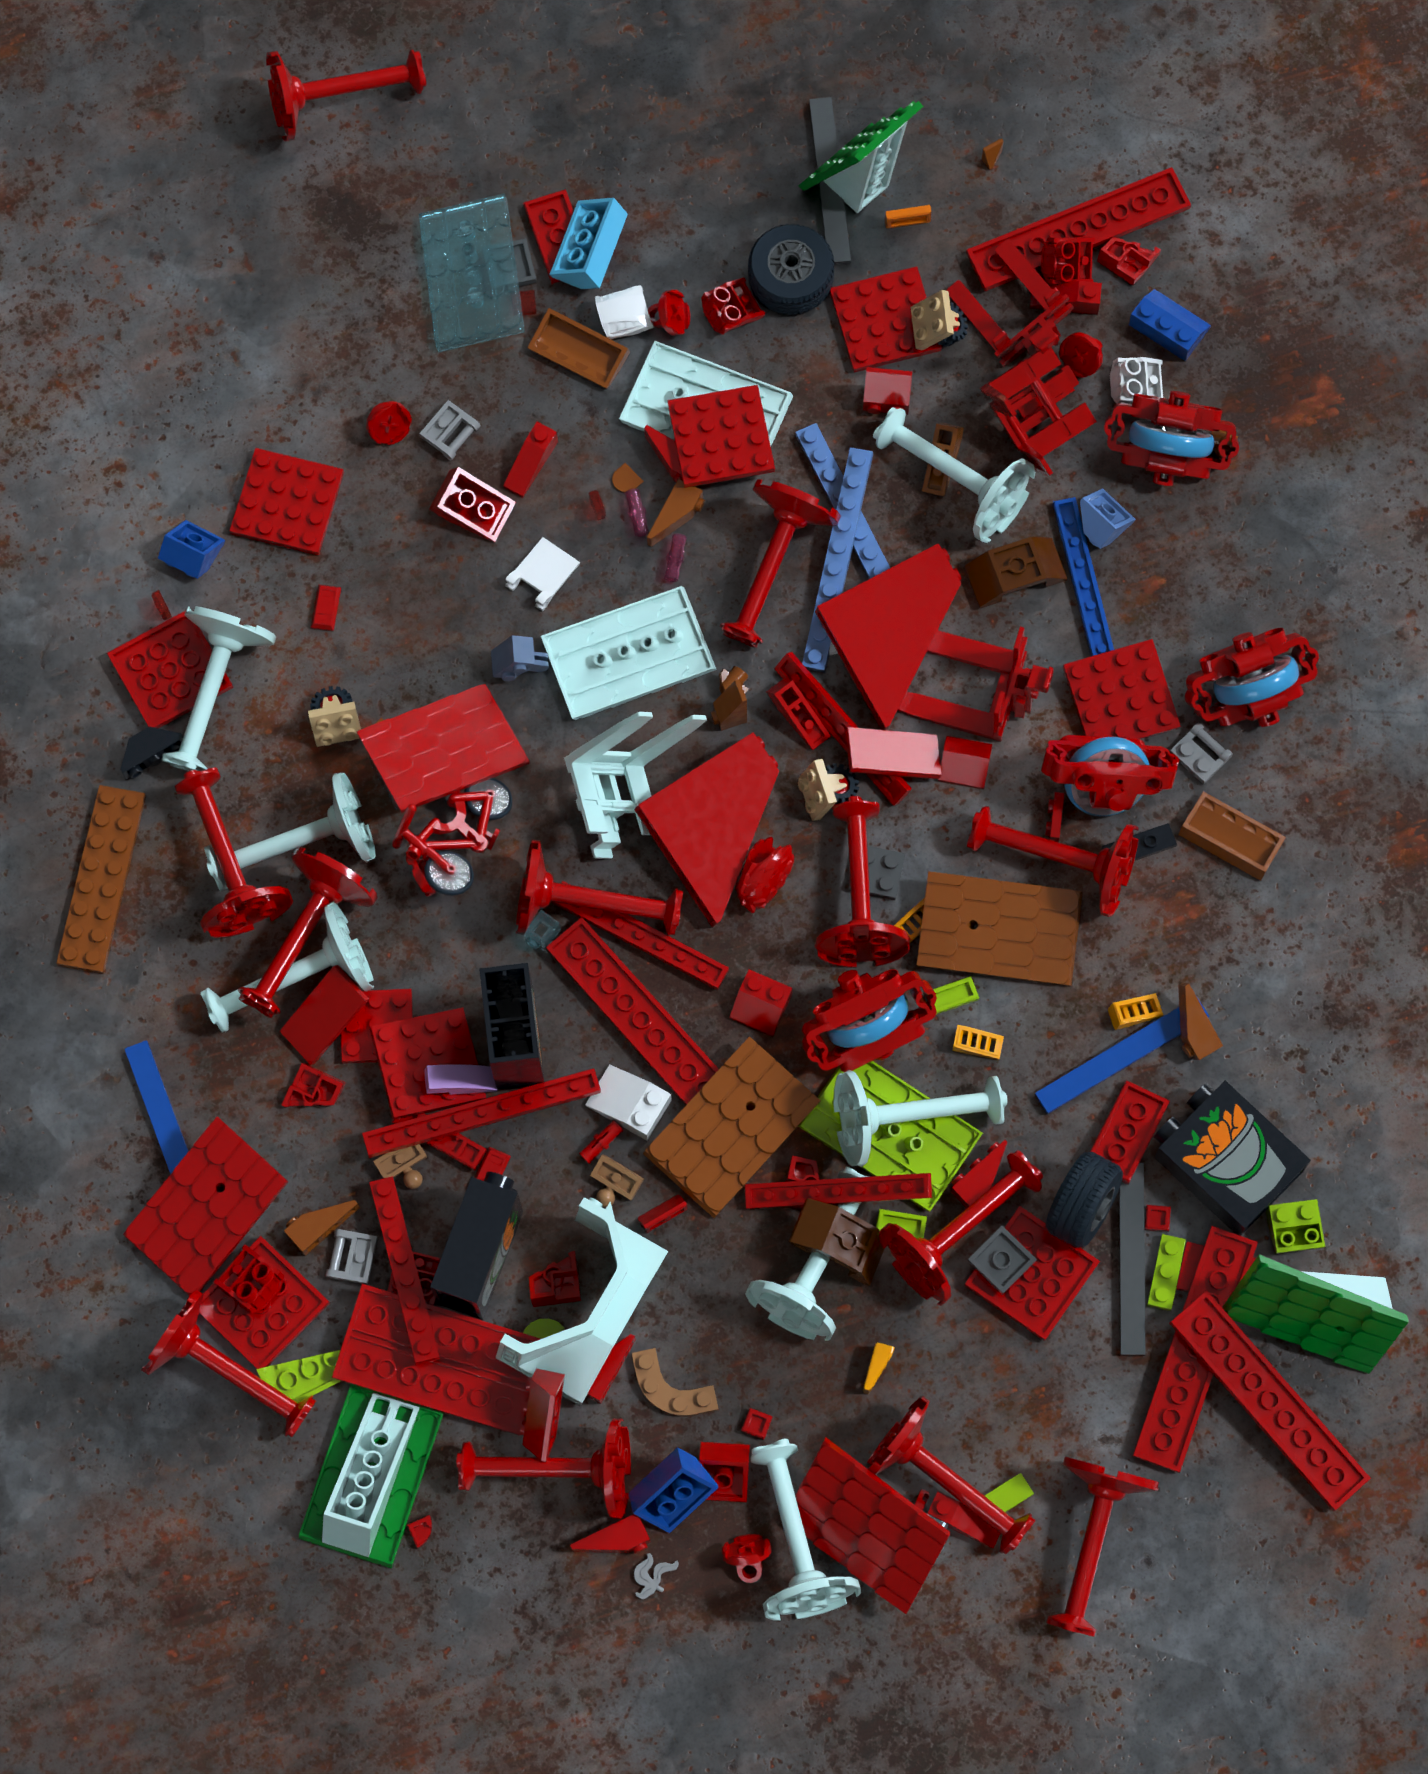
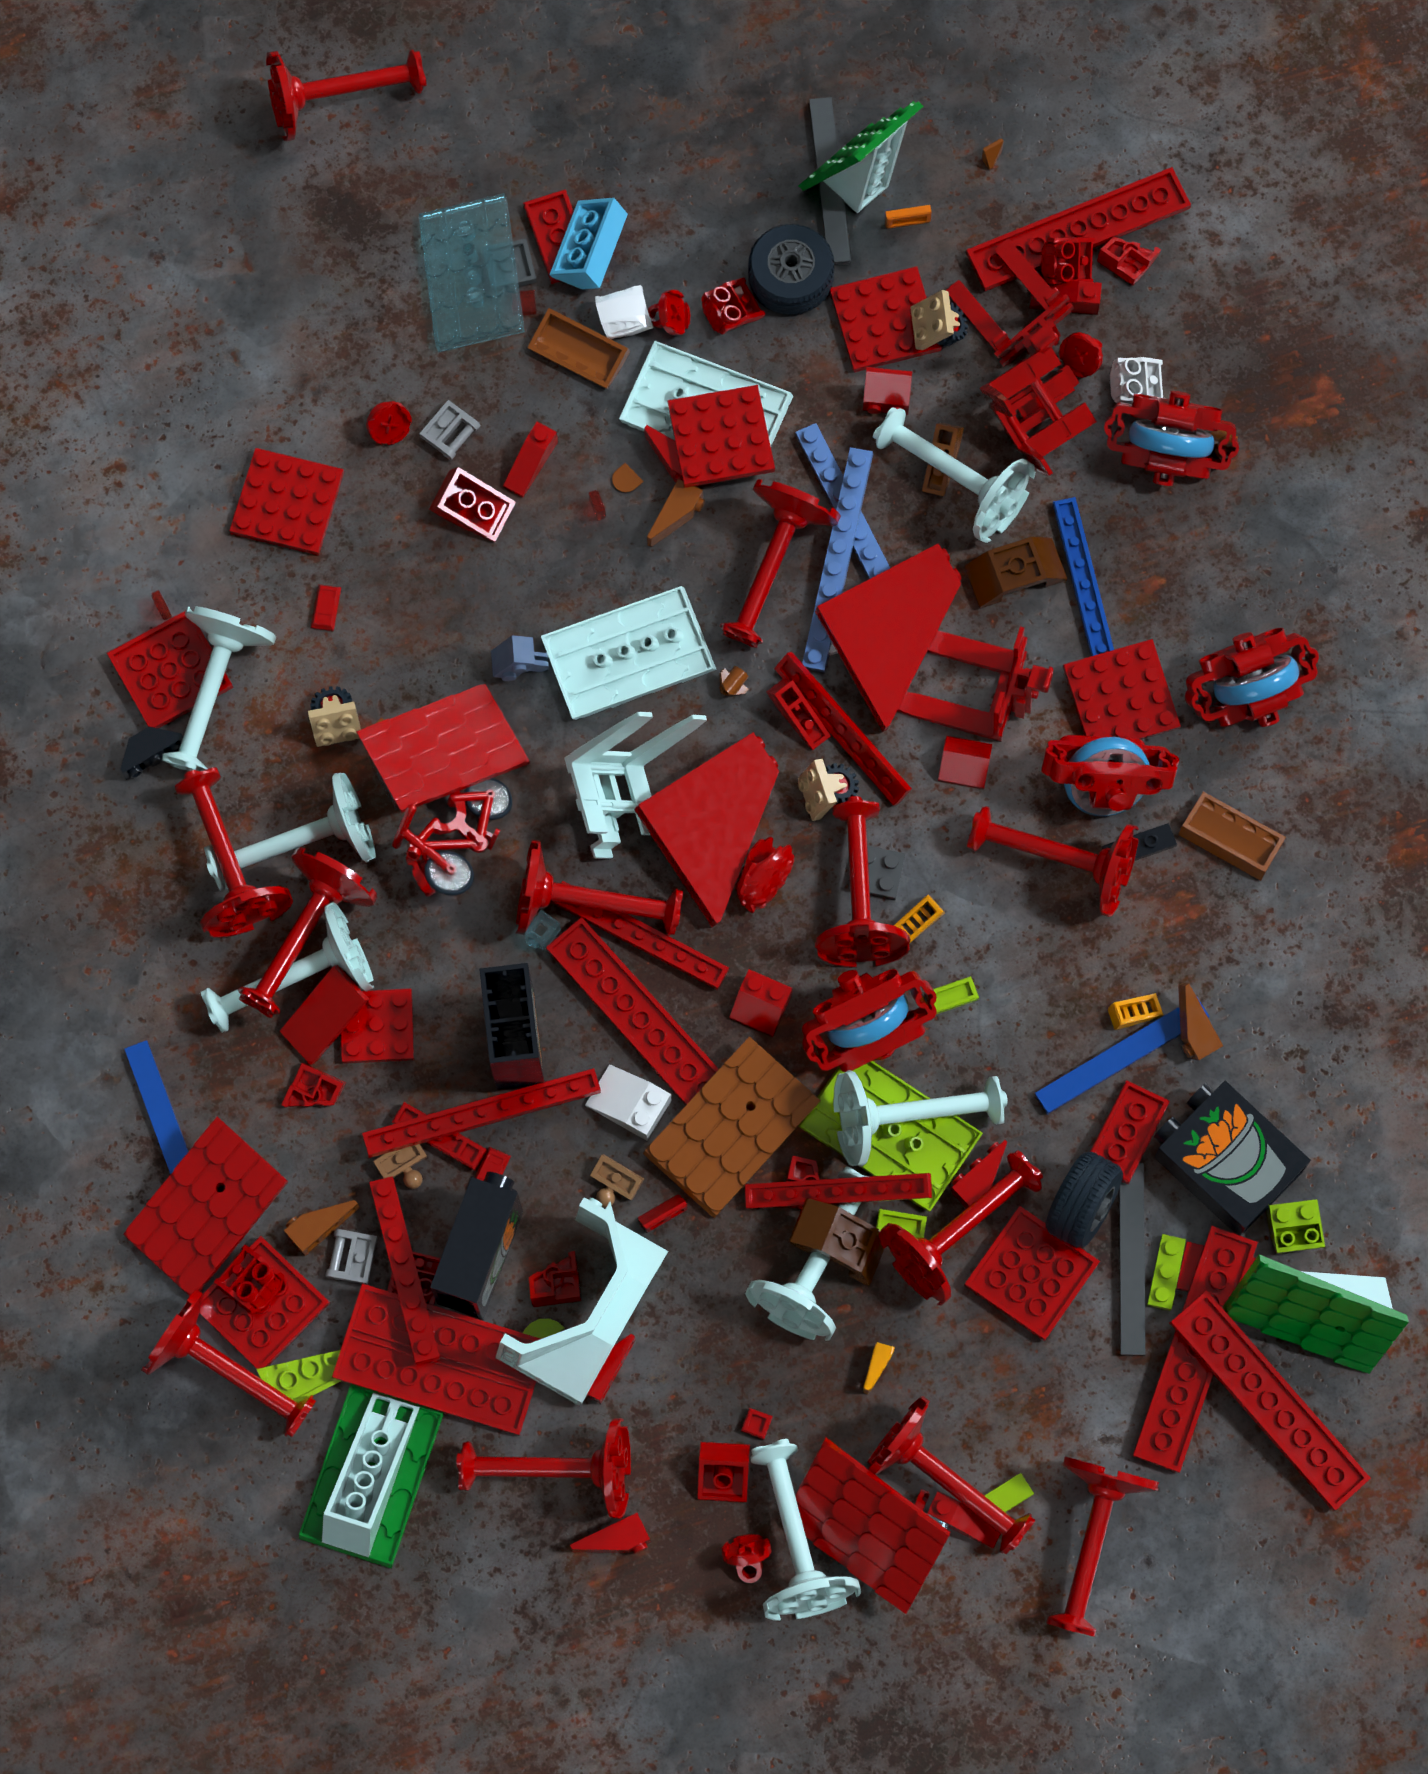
(101, 879): dark orange plate -> none
(190, 549): blue slope -> none
(411, 1045): red plate -> none
(421, 1530): red tile -> none
(459, 1079): lavender slope -> none
(542, 1412): red slope -> none
(545, 570): white flag -> none
(601, 1142): red pin -> none
(637, 512): clear pink pin -> none
(651, 1585): light grey piece -> none
(664, 1397): medium nougat plate -> none
(672, 1490): blue slope -> none
(675, 557): clear pink pin -> none
(730, 707): dark orange slope -> none
(893, 753): tile -> none
(967, 1049): light orange slope -> none
(1002, 1260): dark grey plate -> none
(1019, 934): dark orange piece -> none
(1055, 807): red plate -> none
(1103, 518): medium blue slope -> none
(1157, 1218): red tile -> none
(1168, 324): blue slope -> none
(1195, 758): light grey plate -> none

